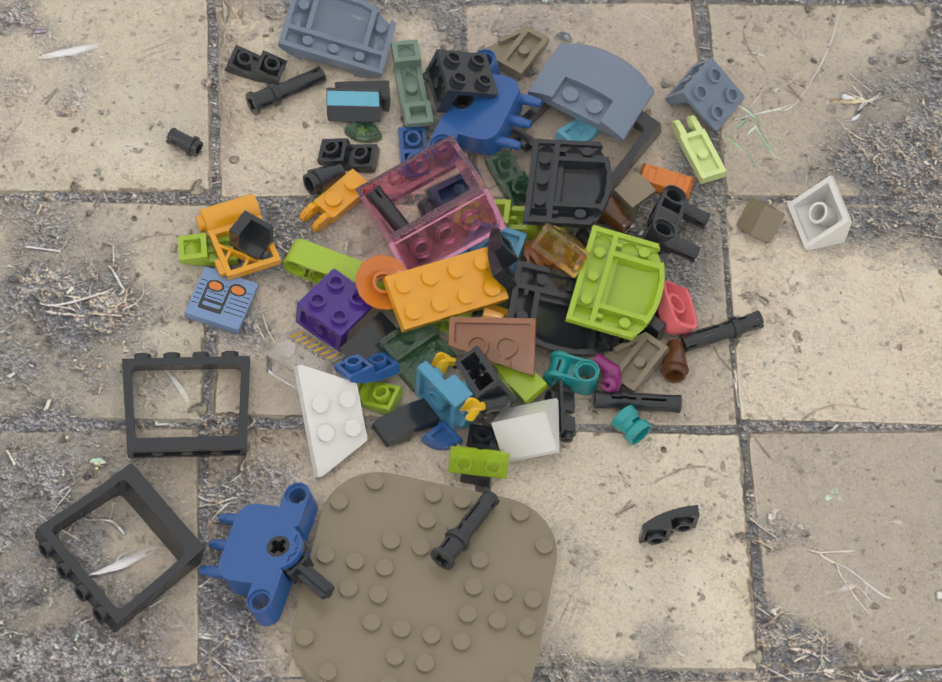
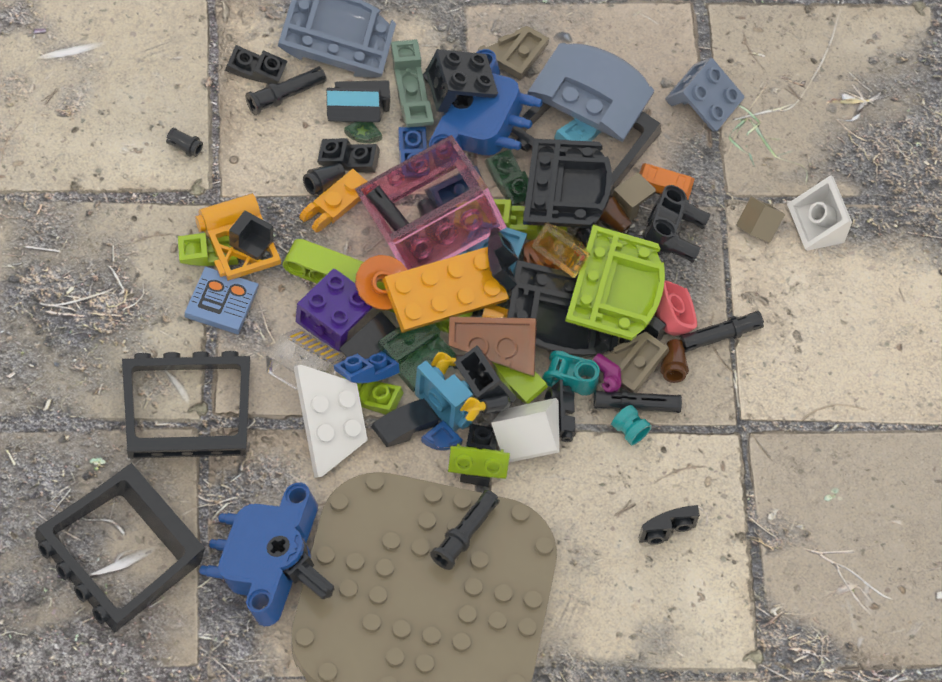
(699, 150): yellowish green hinge -> none

